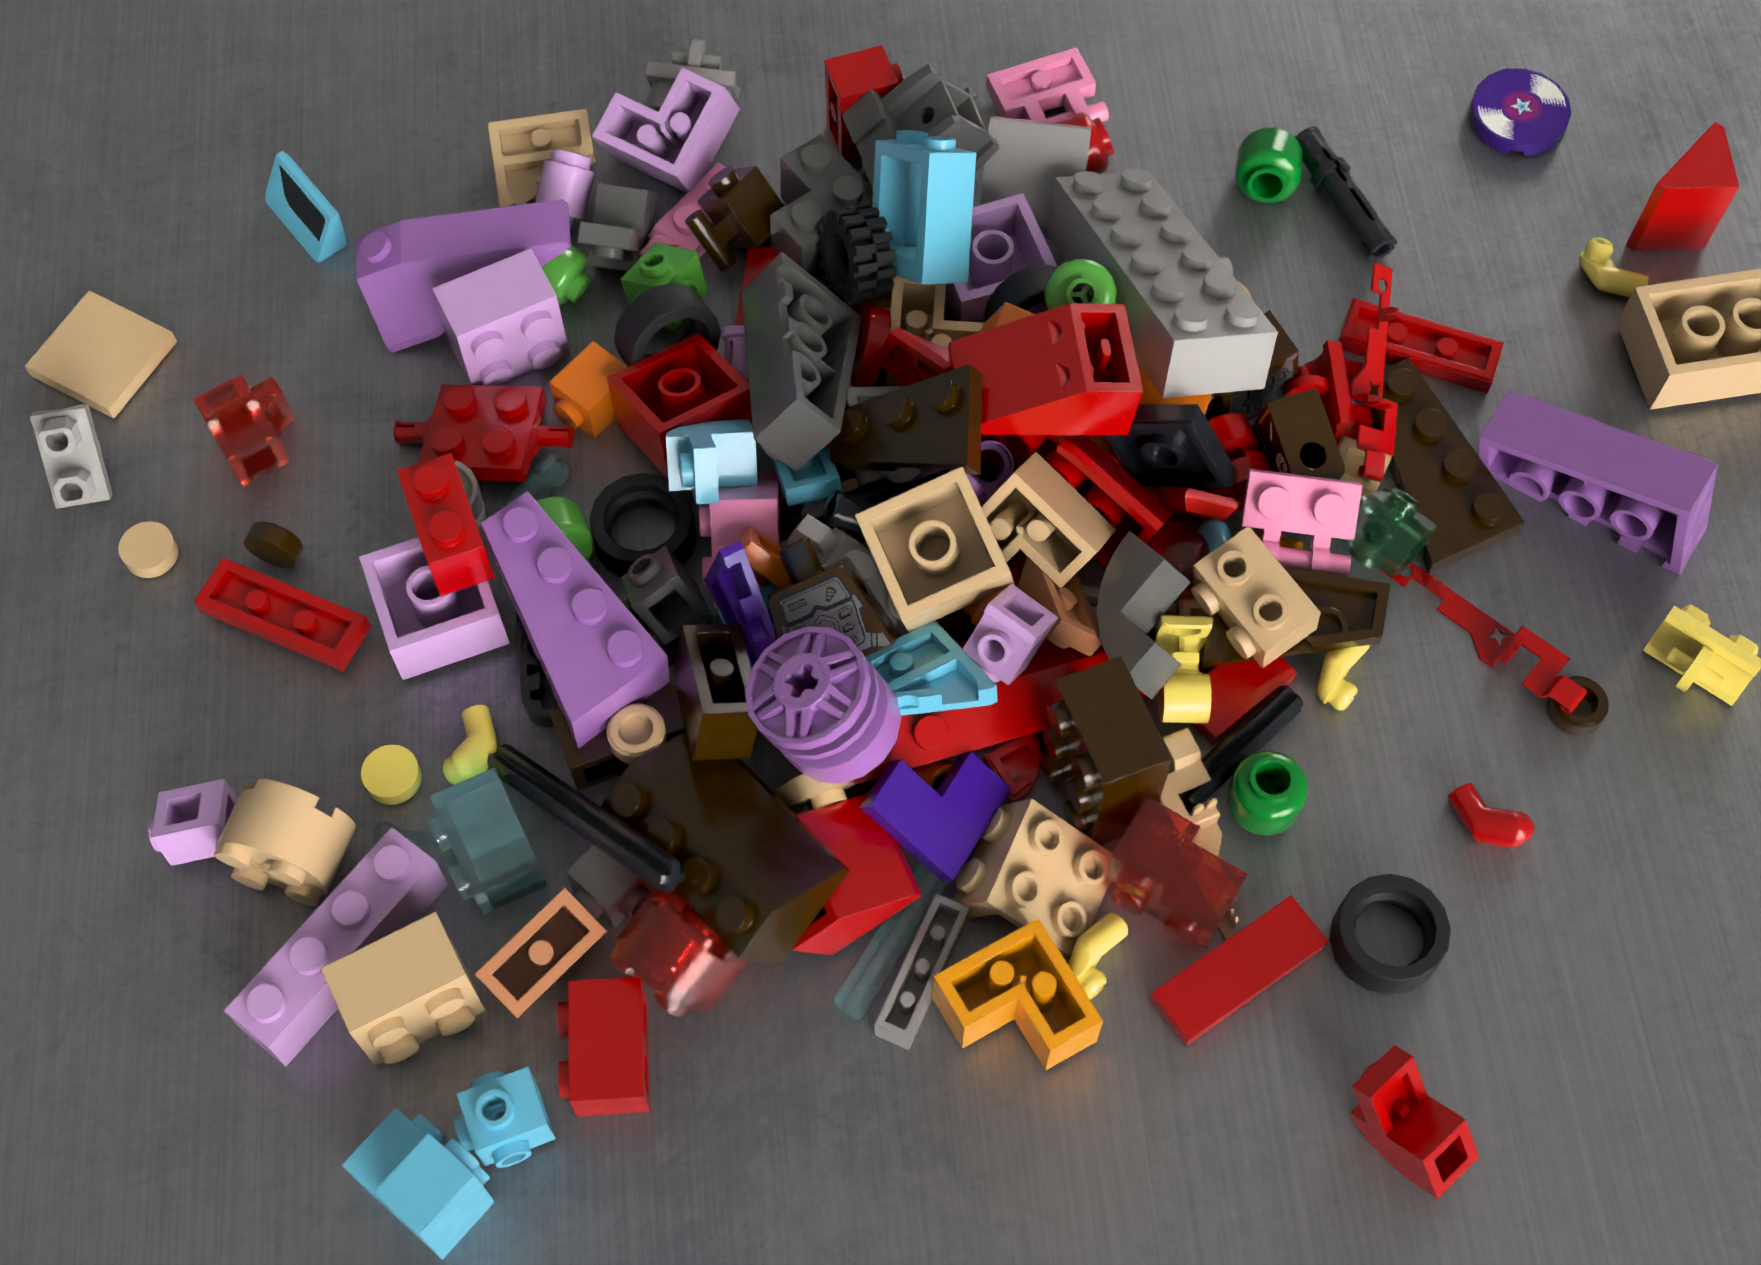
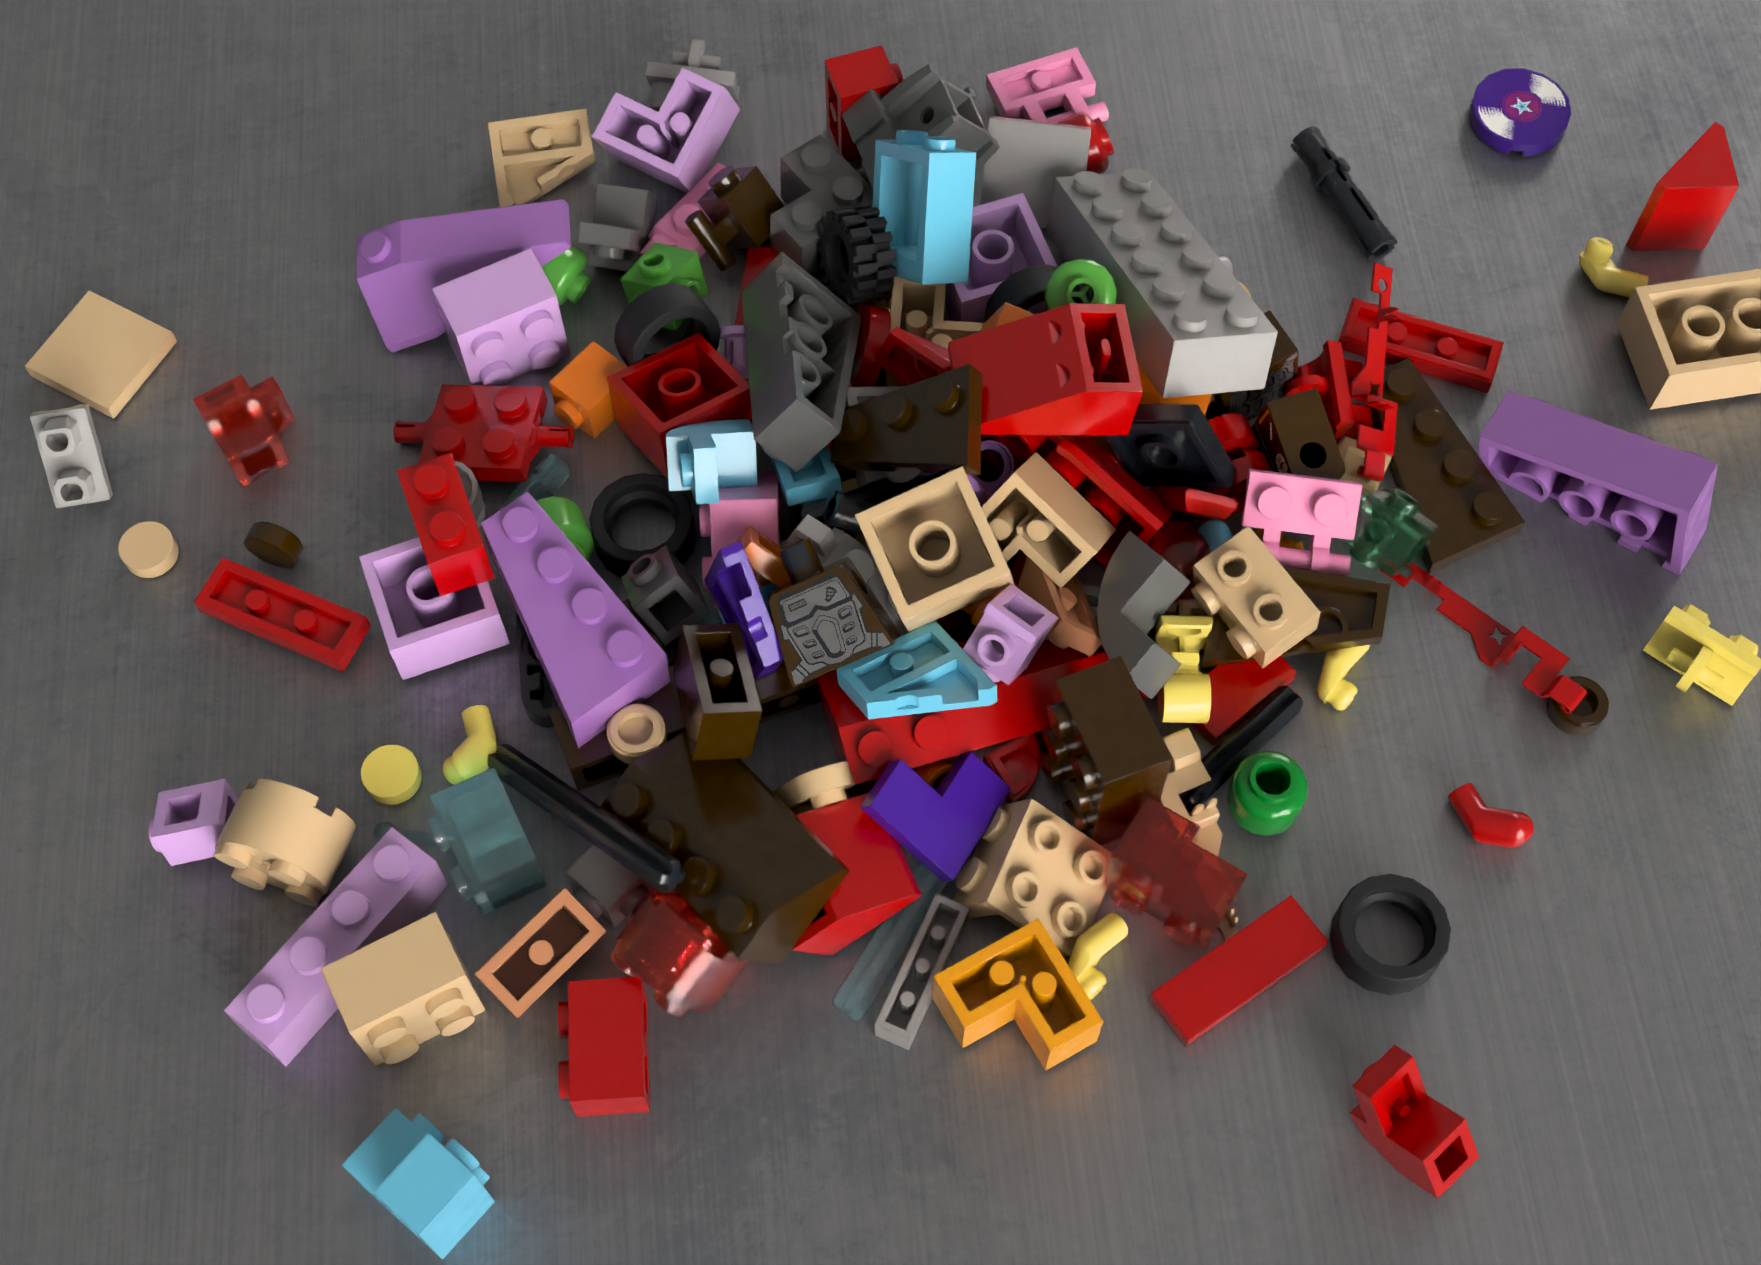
(304, 209): medium azure slope -> none
(503, 1117): medium azure brick -> none
(567, 178): lavender brick -> none
(823, 705): medium lavender wheel -> none
(1269, 165): green head -> none

